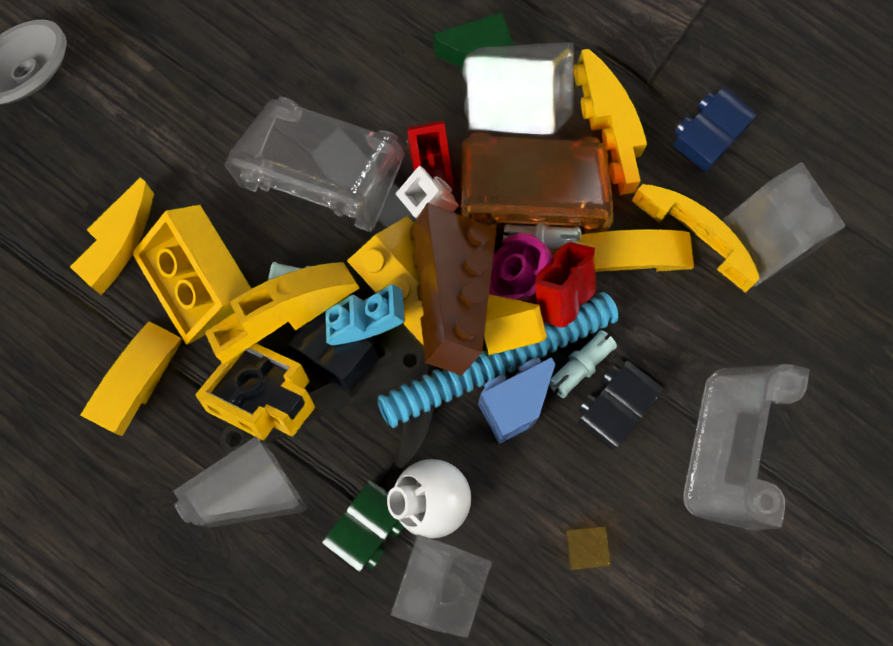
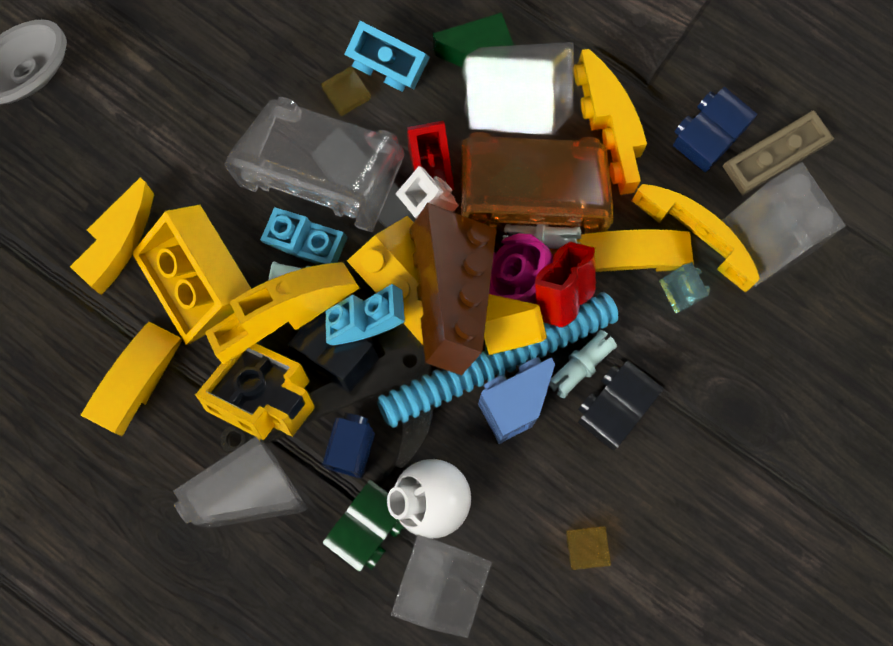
(302, 238): none -> medium azure slope
(346, 91): none -> clear yellow tile
(349, 445): none -> dark blue brick
(387, 55): none -> medium azure brick
(684, 287): none -> clear light blue tile
(730, 444): clear windscreen -> none
(778, 152): none -> dark tan tile

